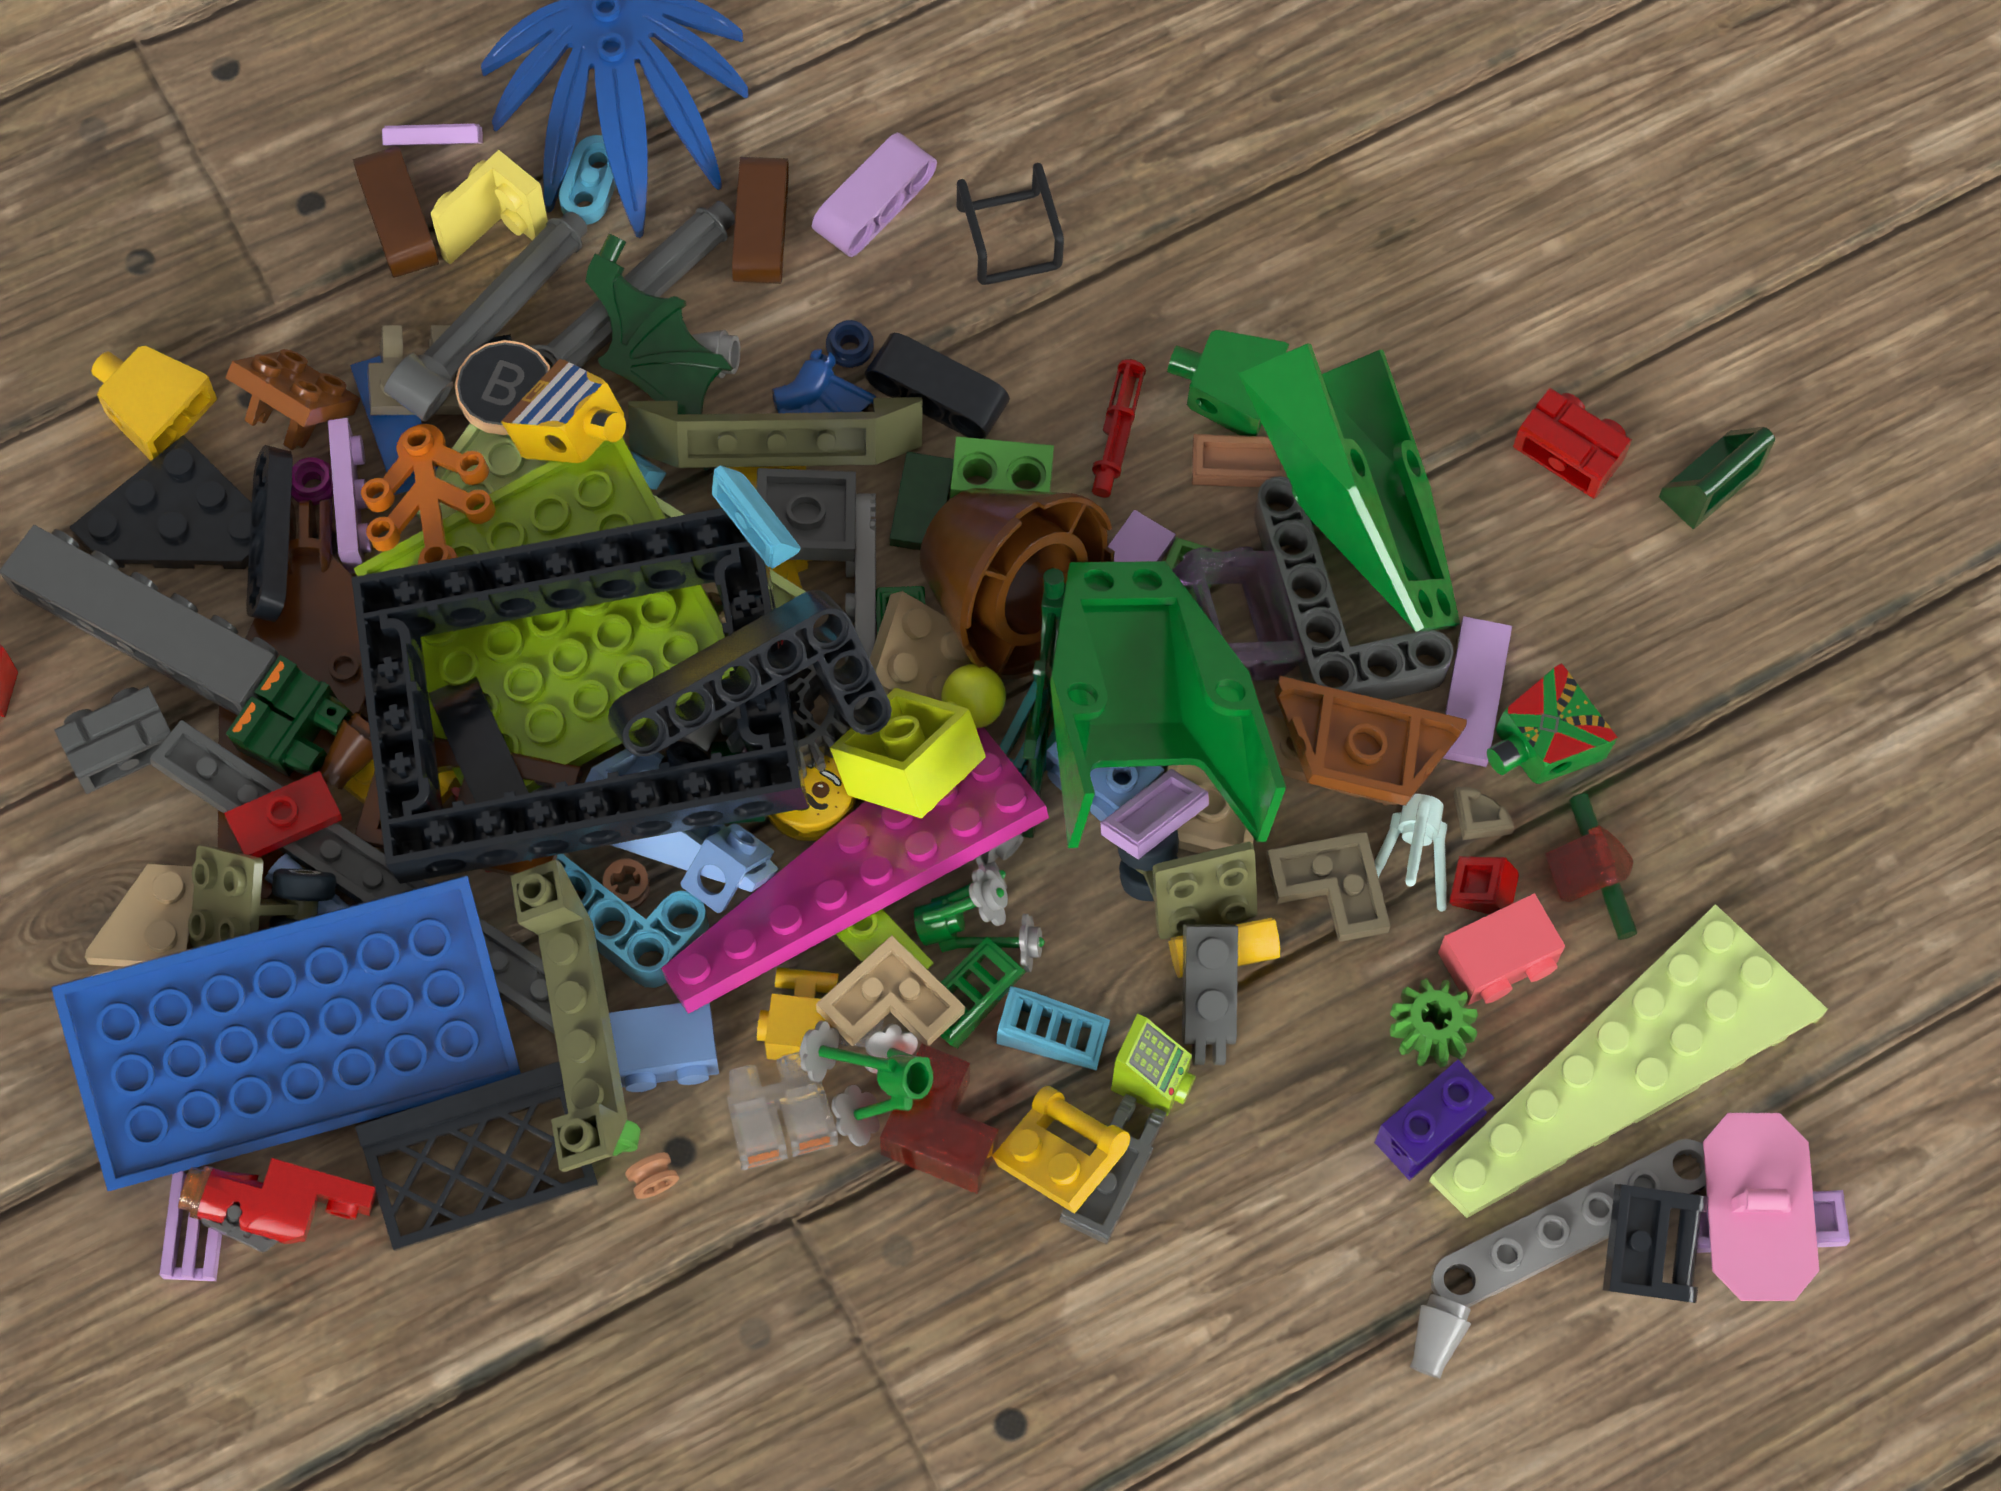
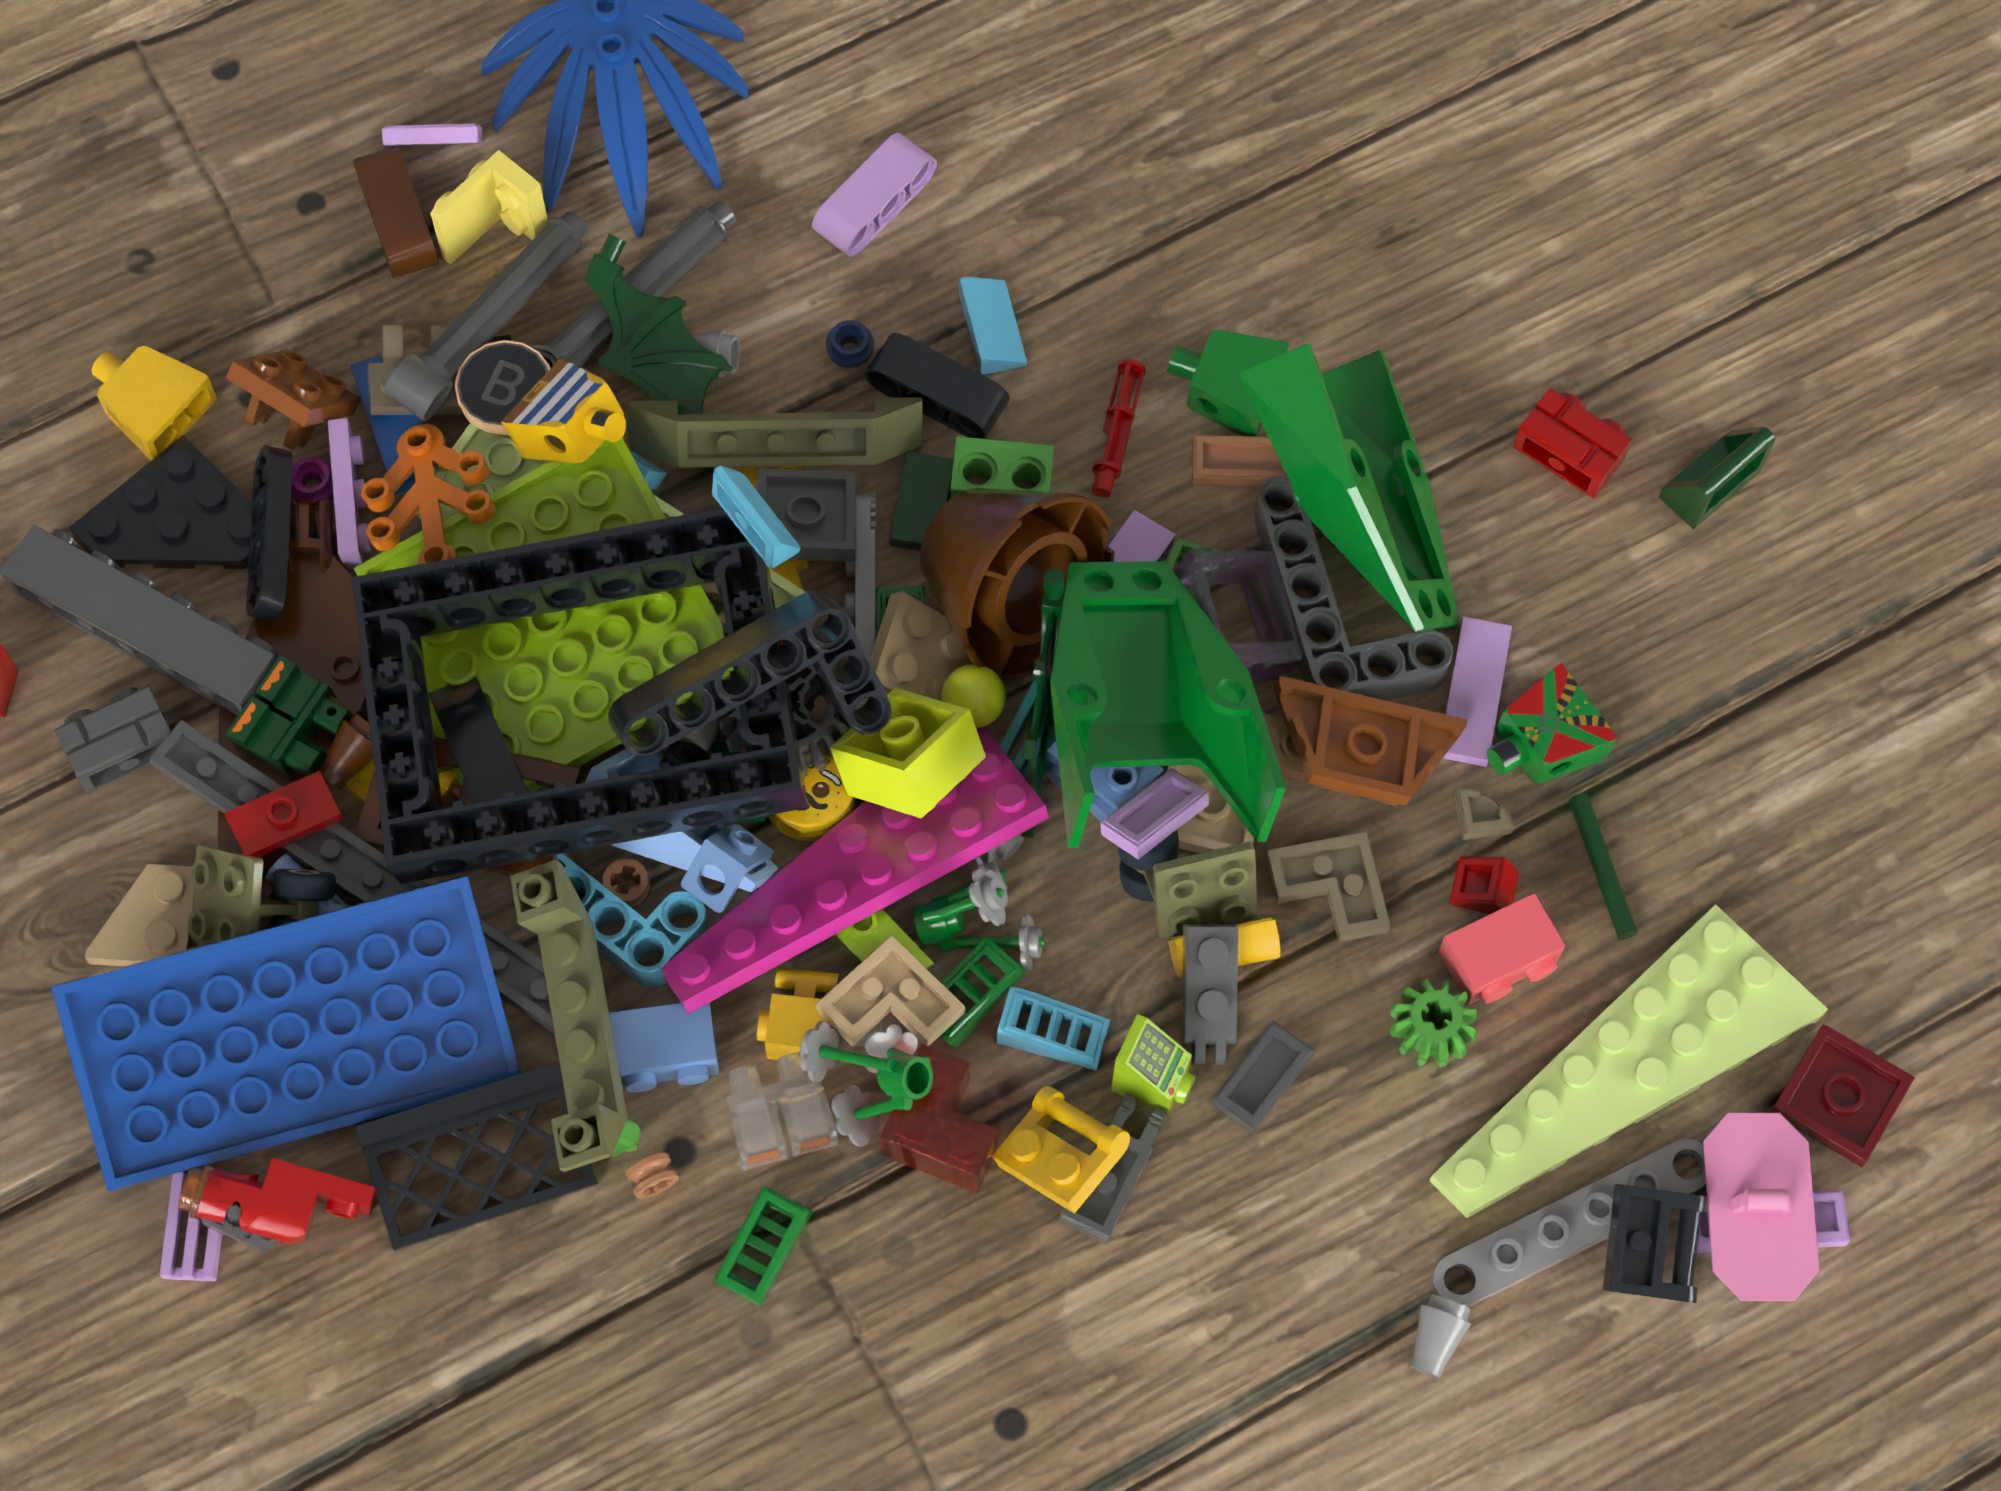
(587, 183): medium azure plate -> none
(760, 220): reddish brown beam -> none
(766, 1198): none -> green slope
(820, 390): blue arm -> none
(966, 205): black piece -> none
(991, 324): none -> medium azure slope
(1263, 1077): none -> dark grey tile
(1419, 825): light aqua plant -> none
(1433, 1120): dark purple hinge -> none
(1589, 864): clear red tile -> none
(1843, 1095): none -> dark red plate

